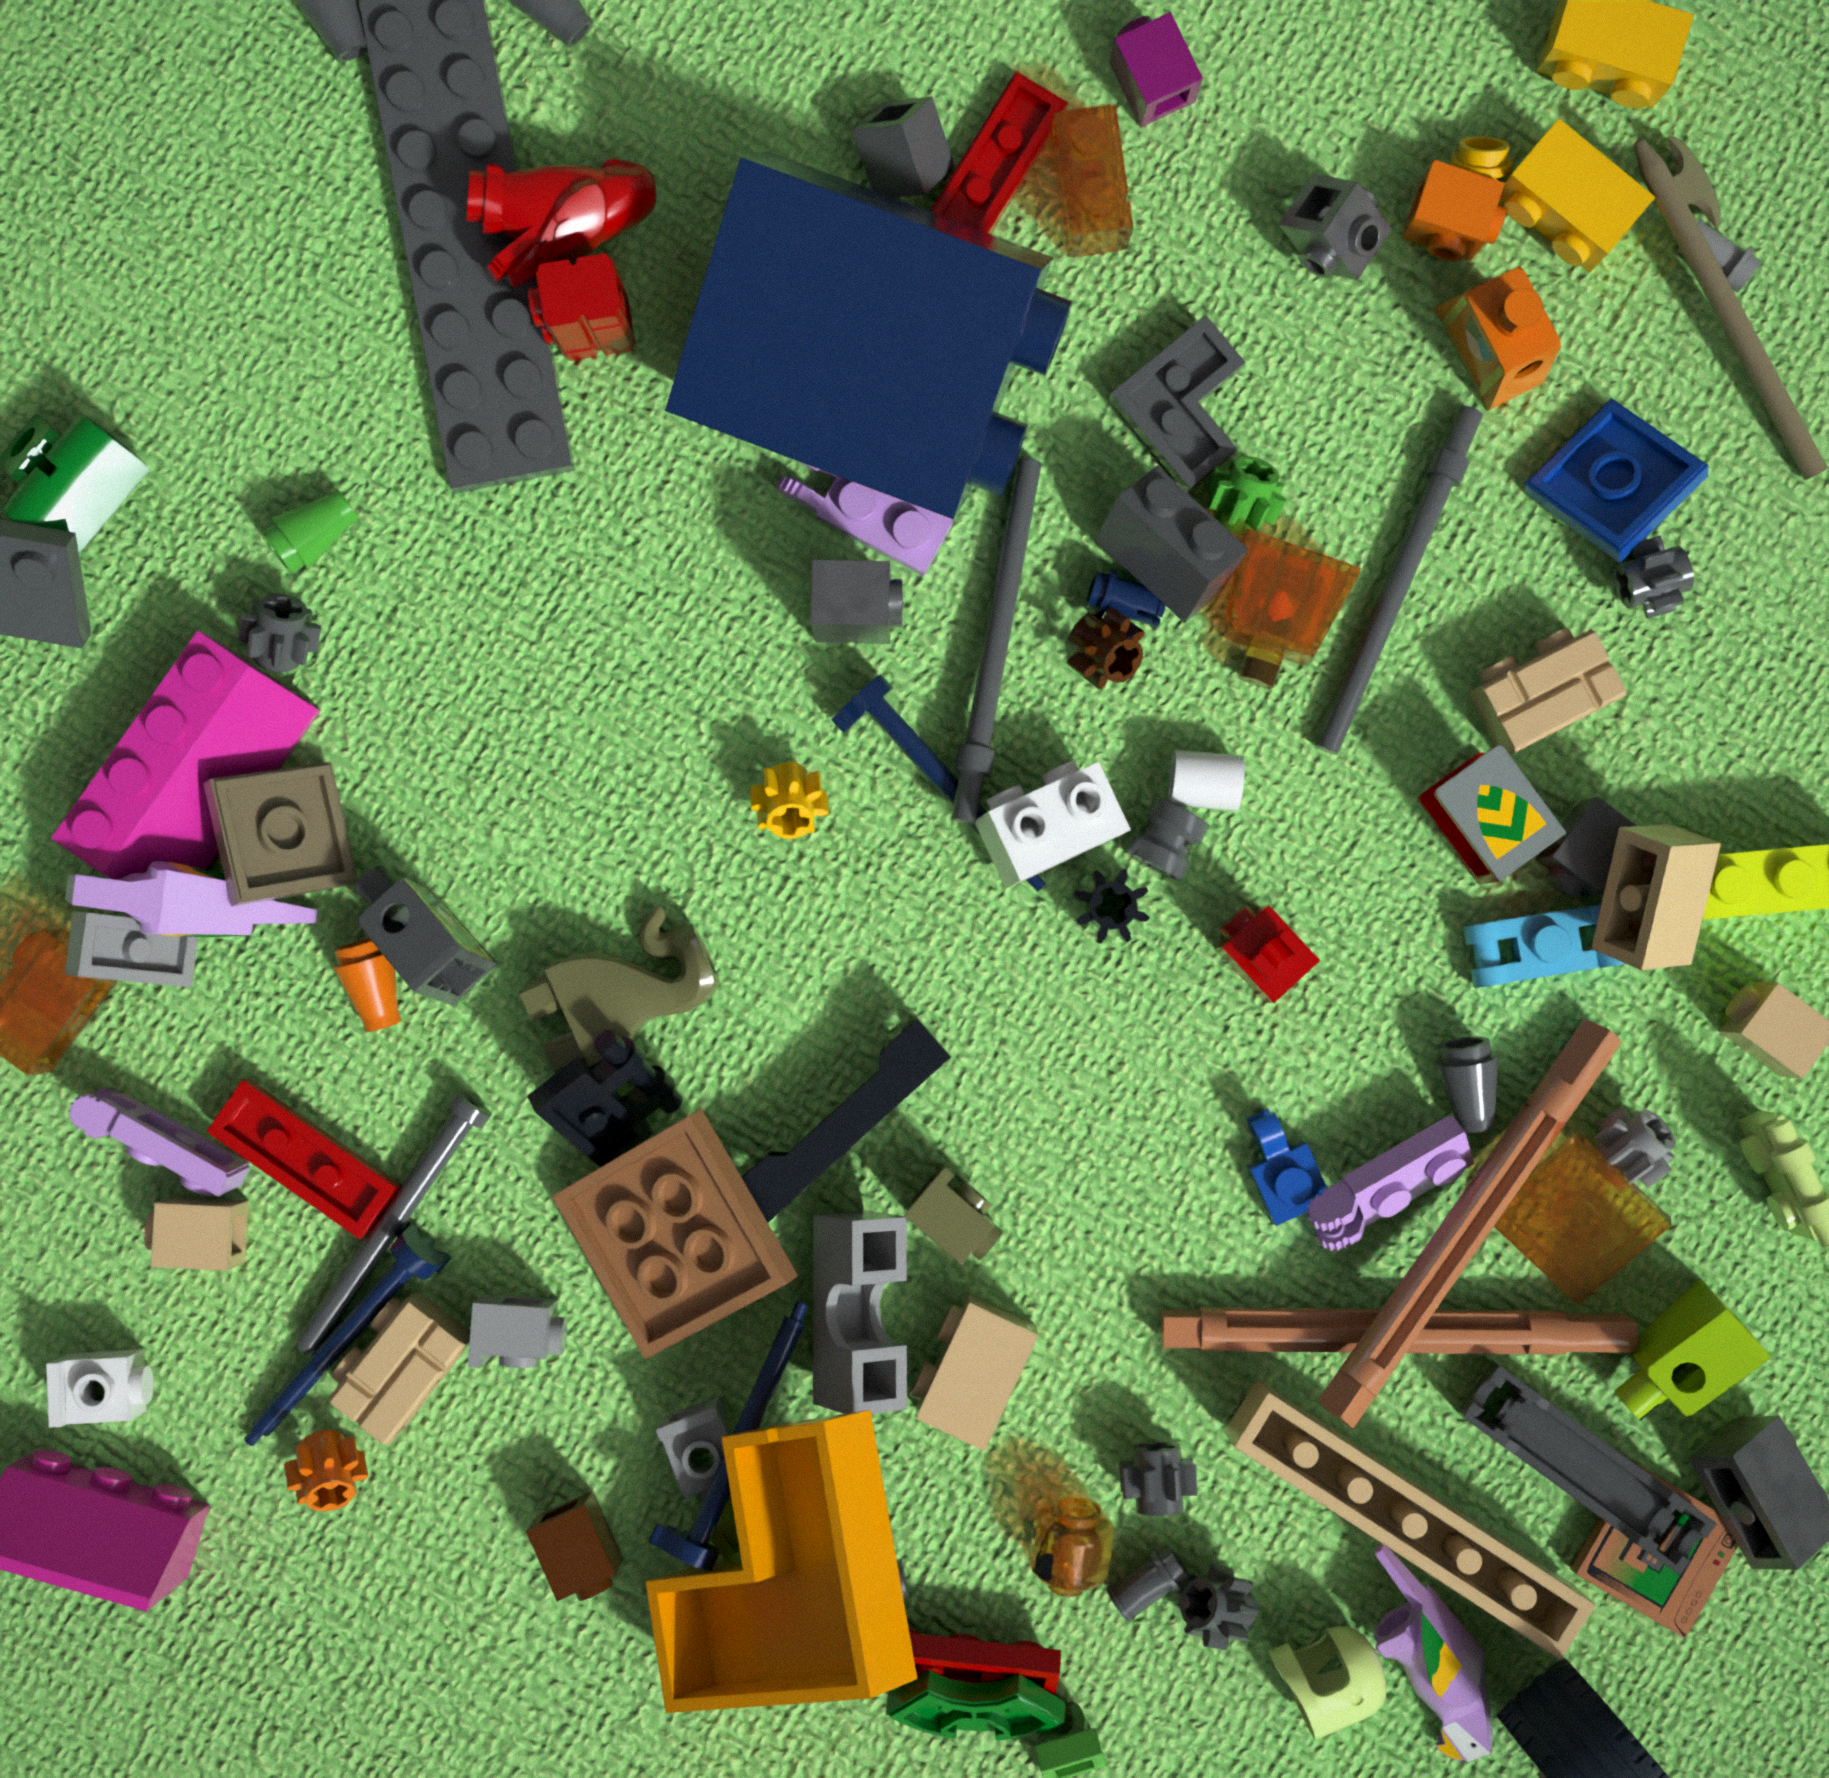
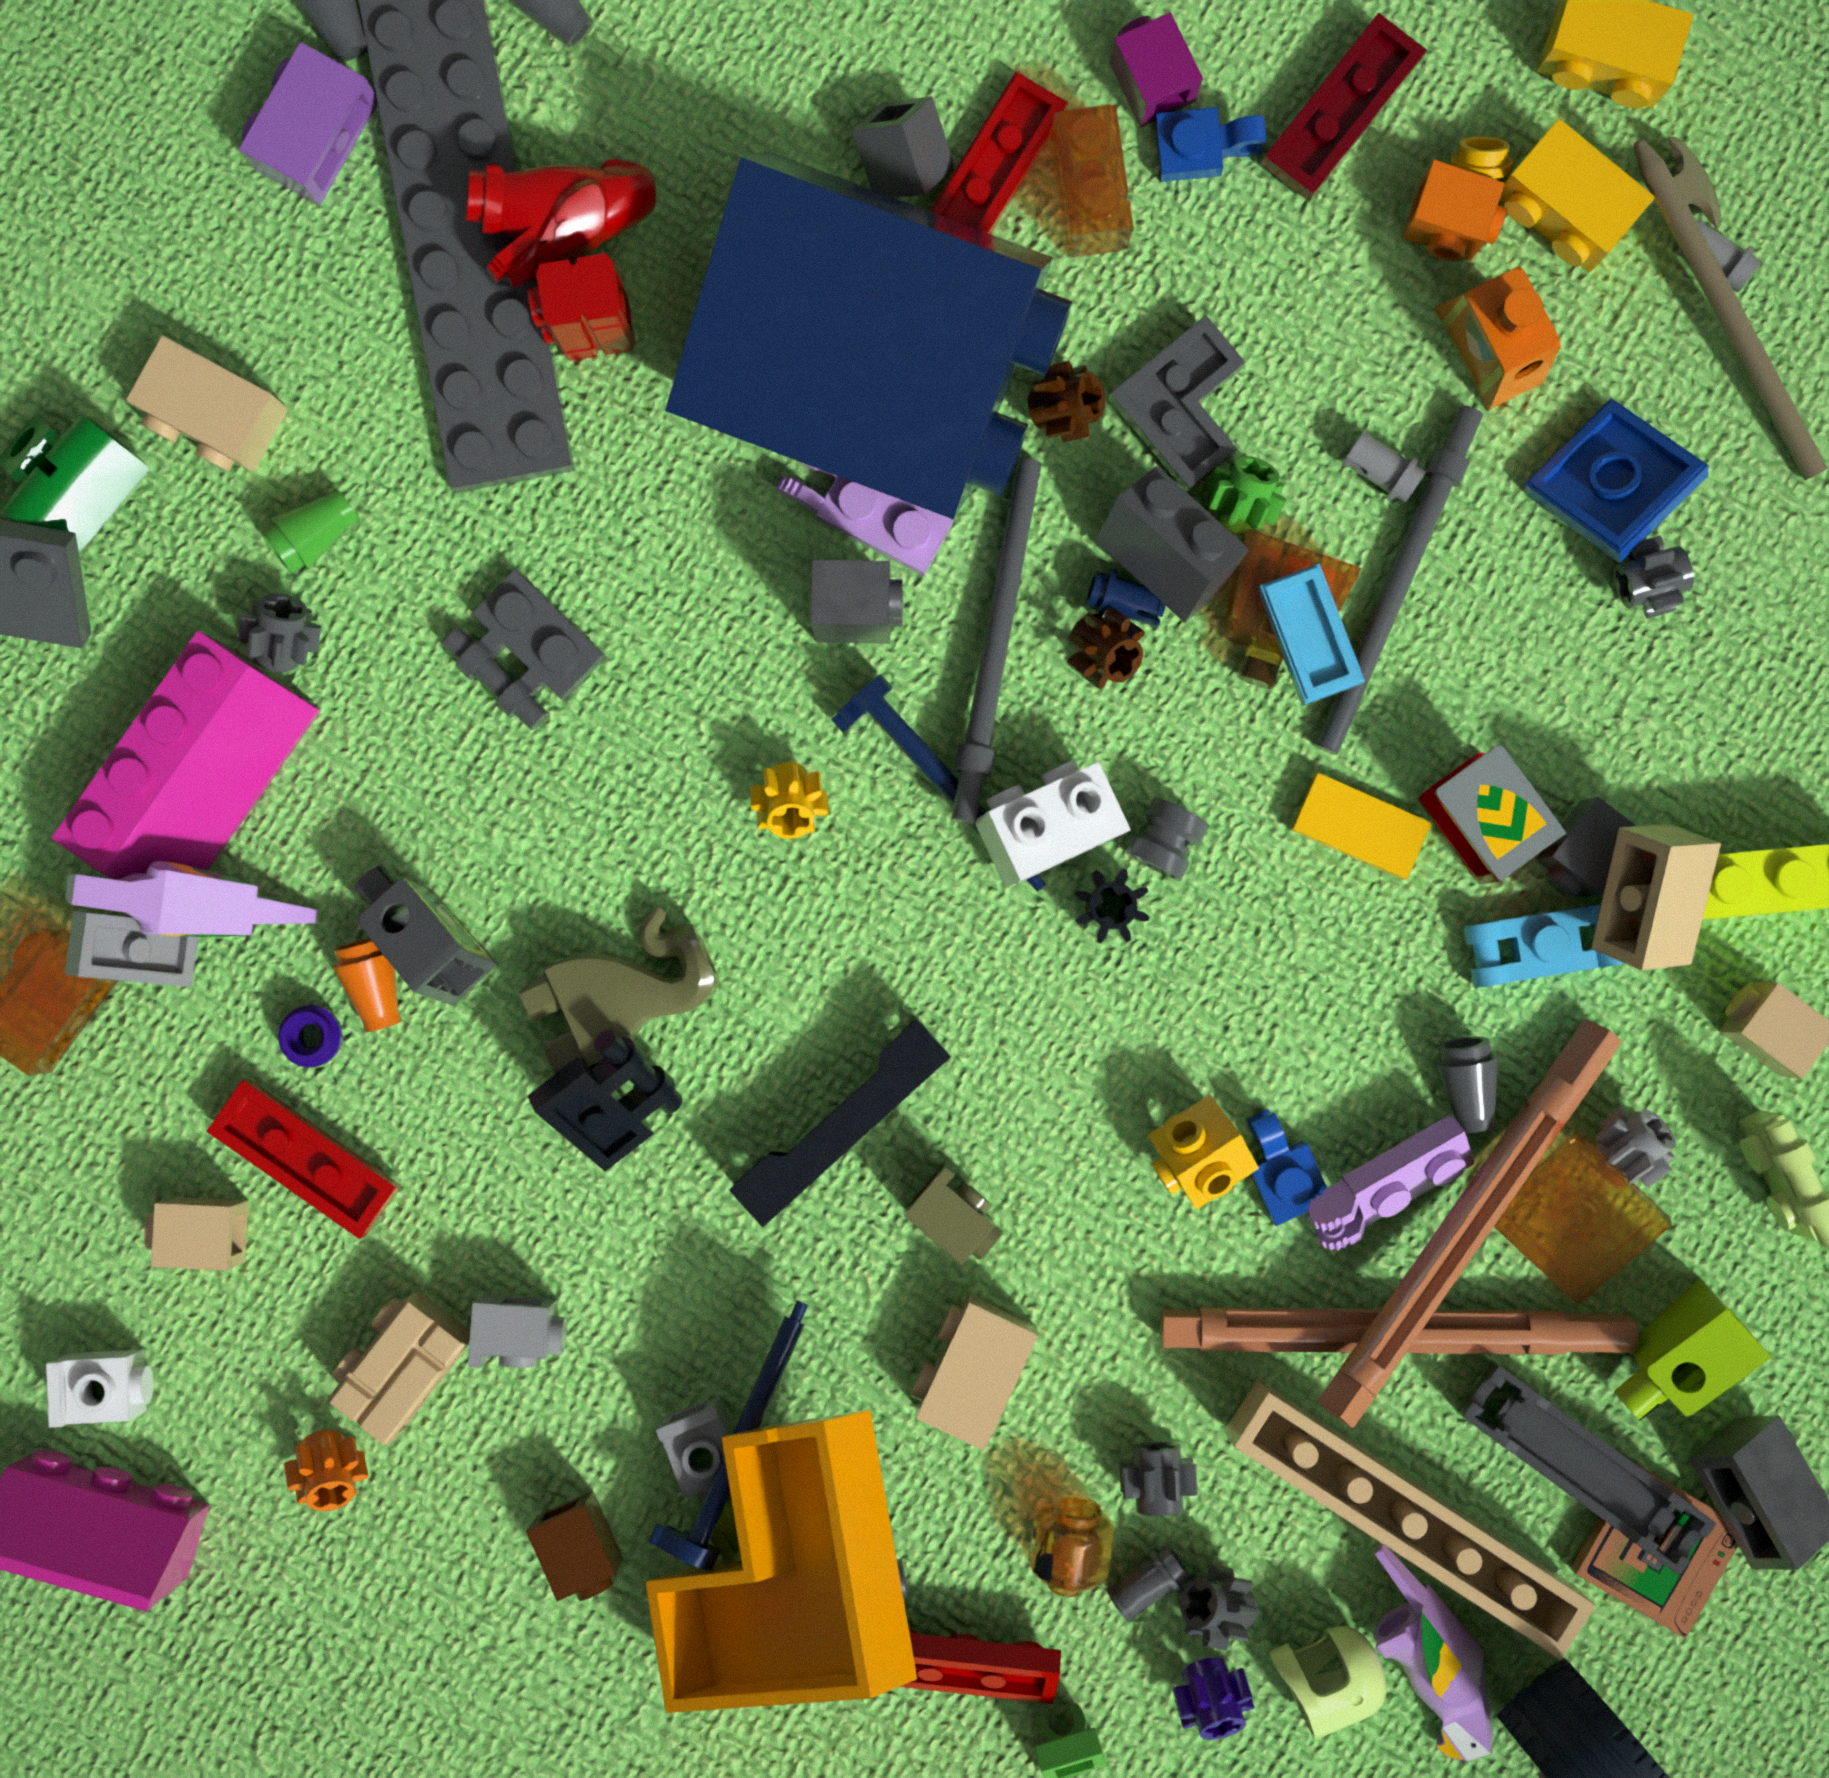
(159, 1140): lavender hinge -> none
(207, 405): none -> tan brick
(280, 833): dark tan tile -> none
(291, 1036): none -> dark purple plate
(308, 123): none -> medium lavender brick
(413, 1257): dark blue piece -> none
(464, 1115): dark grey bar -> none
(536, 635): none -> dark grey plate
(674, 1235): medium nougat plate -> none
(852, 1355): light grey arch -> none
(1007, 1706): green tile -> none
(1066, 401): none -> reddish brown gear
(1194, 143): none -> blue plate
(1201, 1153): none -> yellow brick
(1206, 780): white piece -> none
(1213, 1698): none -> dark purple gear
(1265, 952): red brick -> none
(1310, 634): none -> medium azure tile
(1335, 227): flat silver brick -> none
(1343, 107): none -> dark red plate
(1360, 826): none -> yellow tile
(1384, 467): none -> light grey pin
(1546, 692): tan brick -> none

